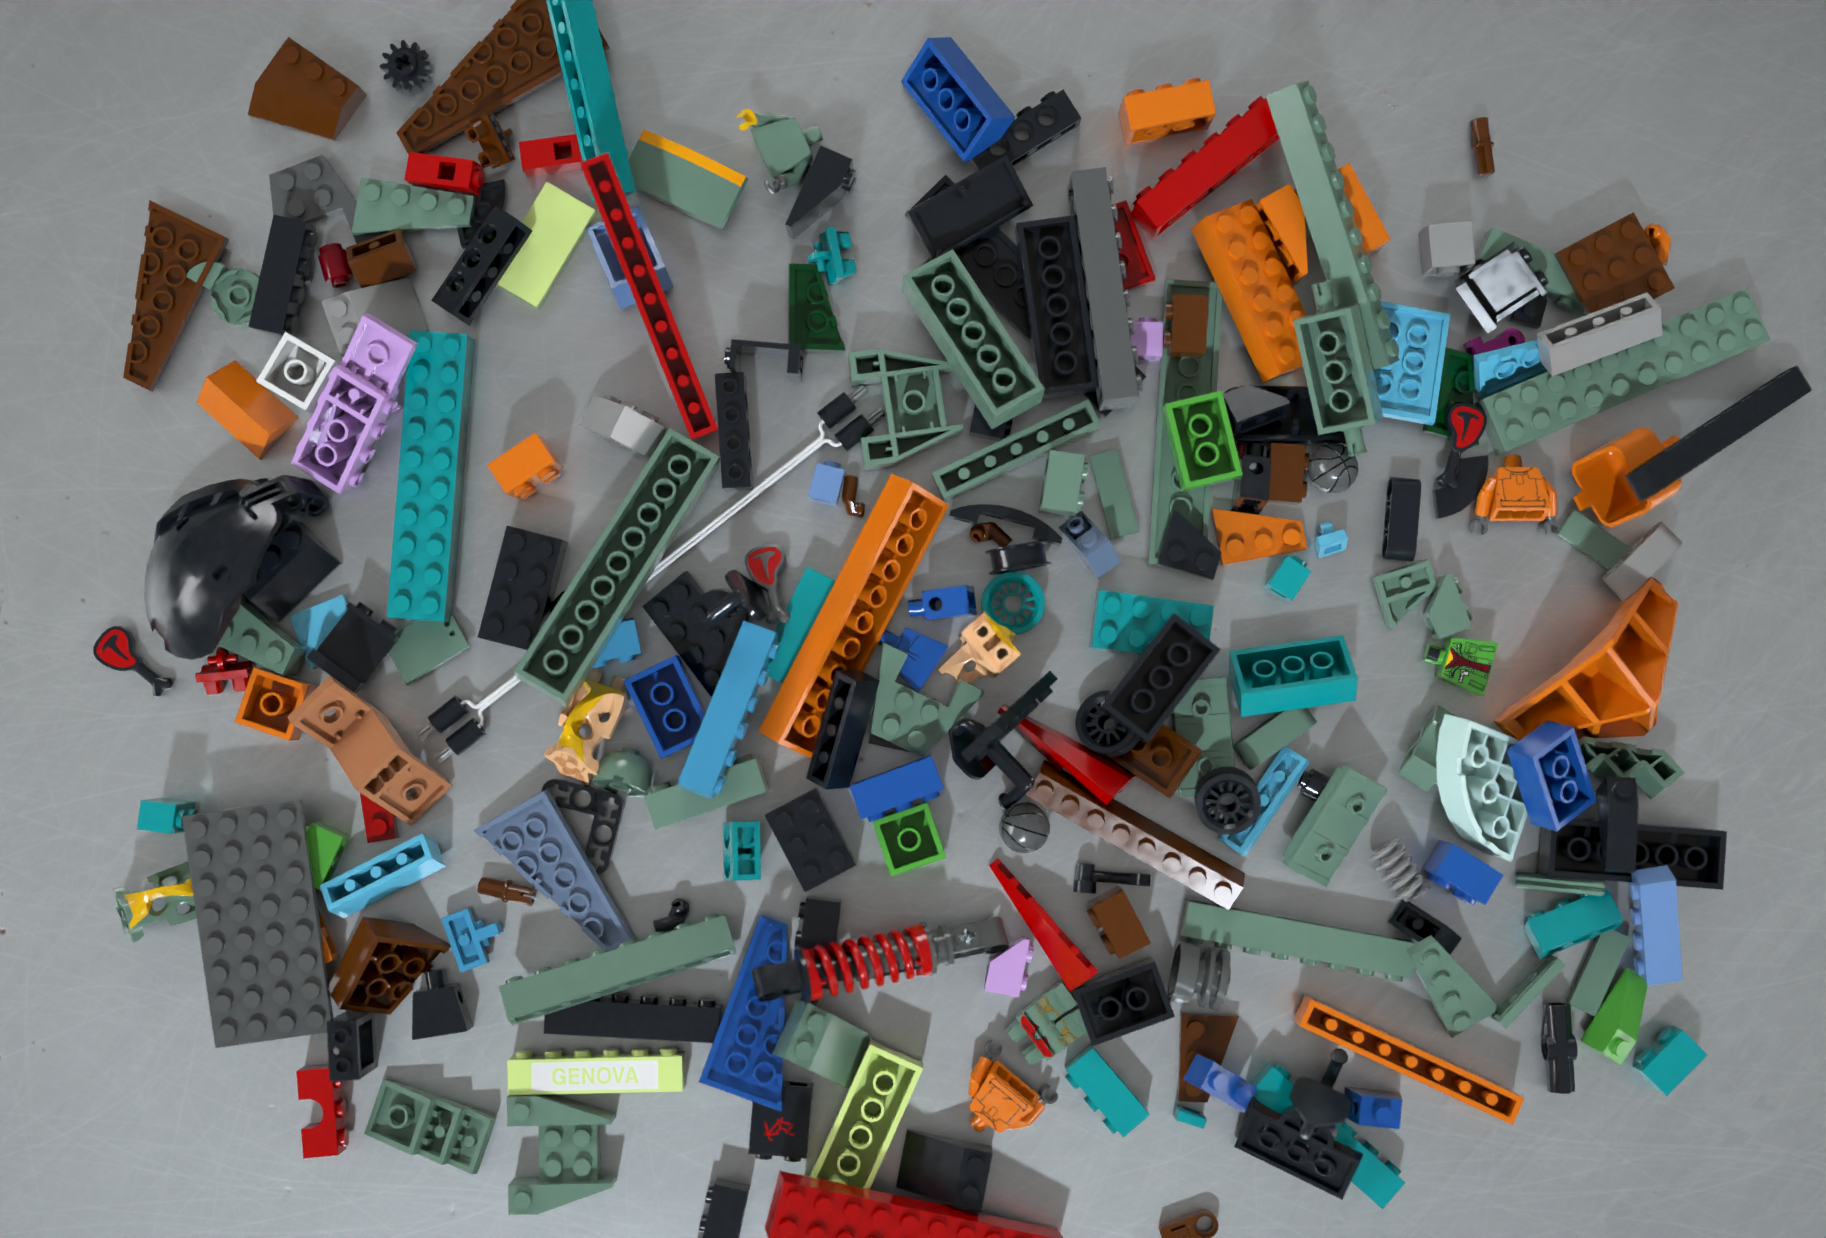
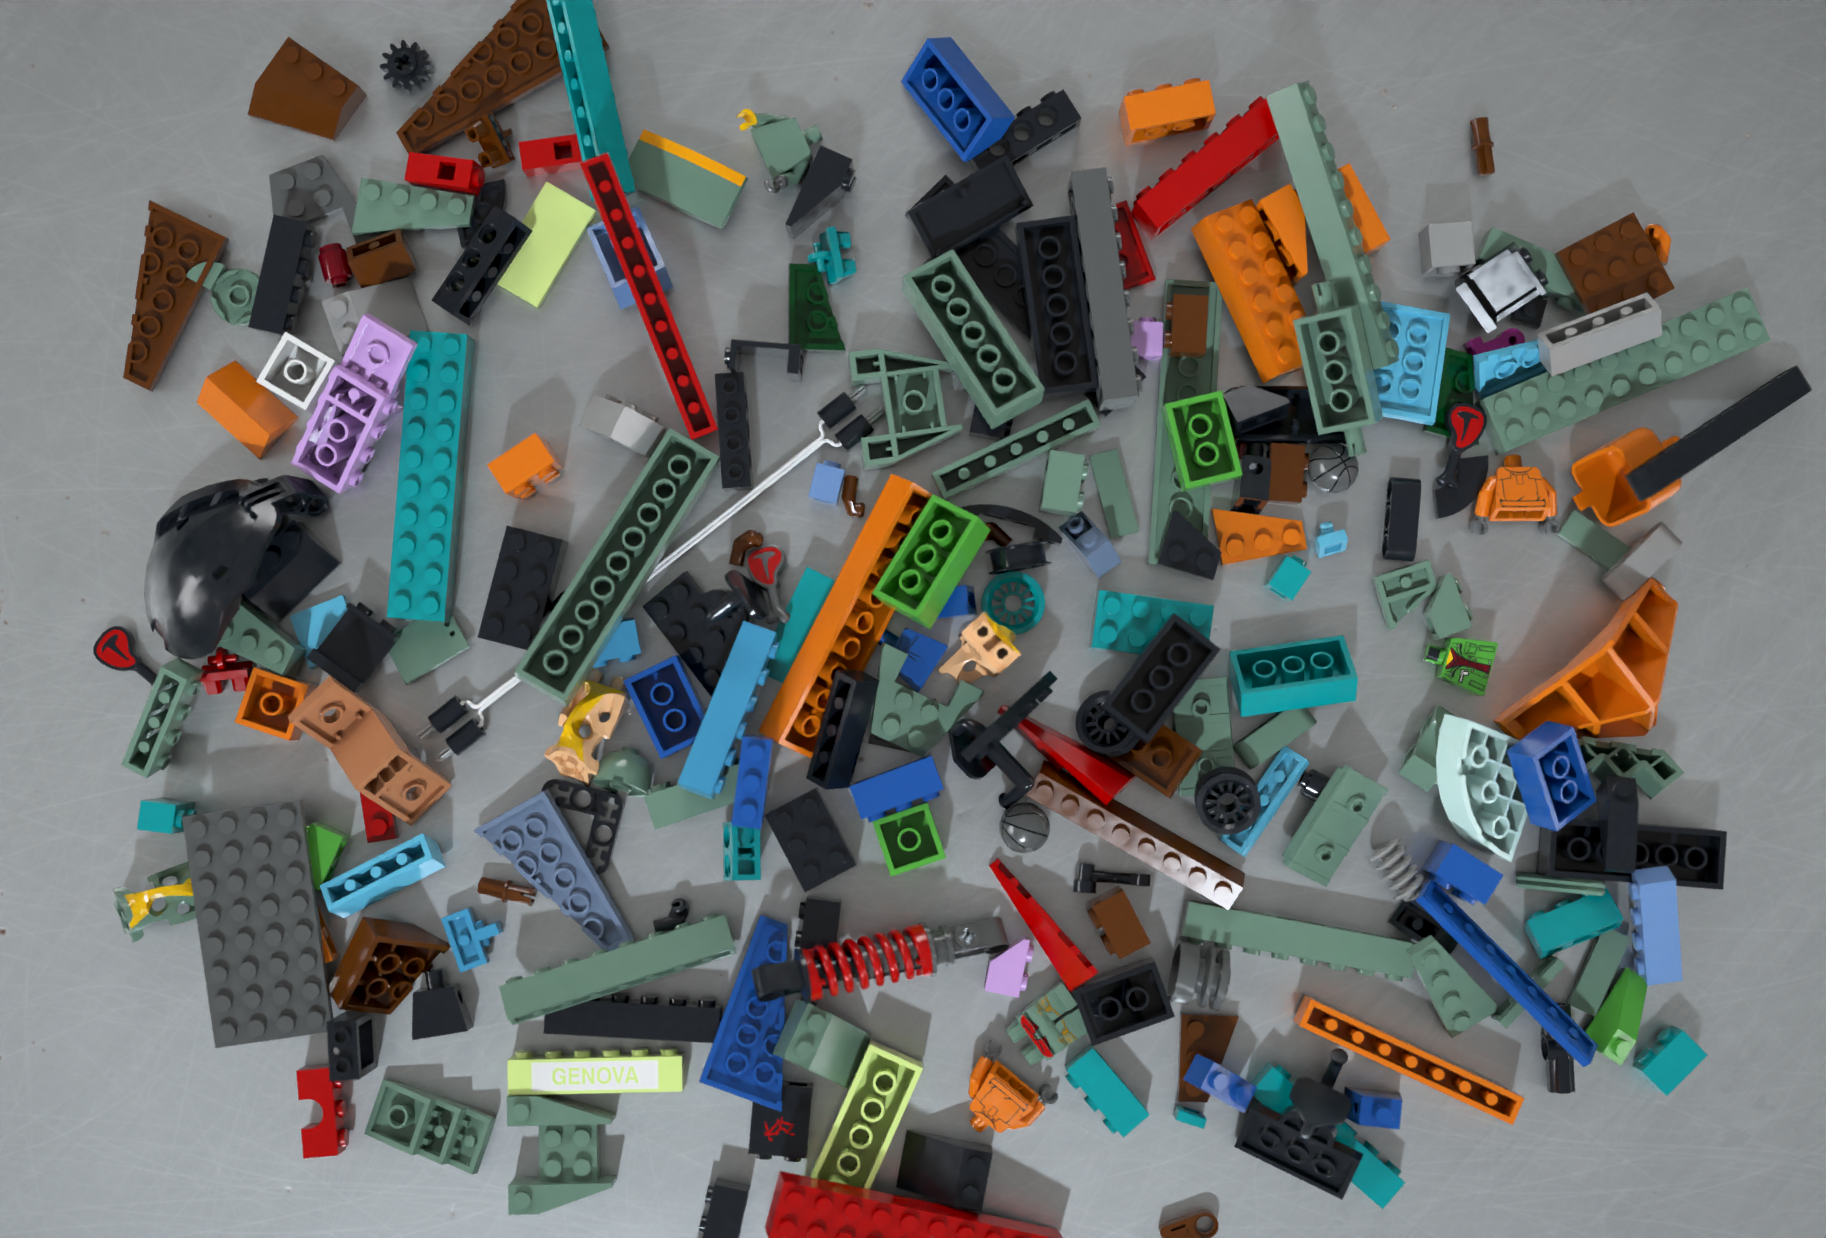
(163, 717): none -> sand green brick
(742, 544): none -> reddish brown arm
(752, 781): none -> blue brick
(931, 561): none -> bright green brick
(1507, 973): none -> blue tile

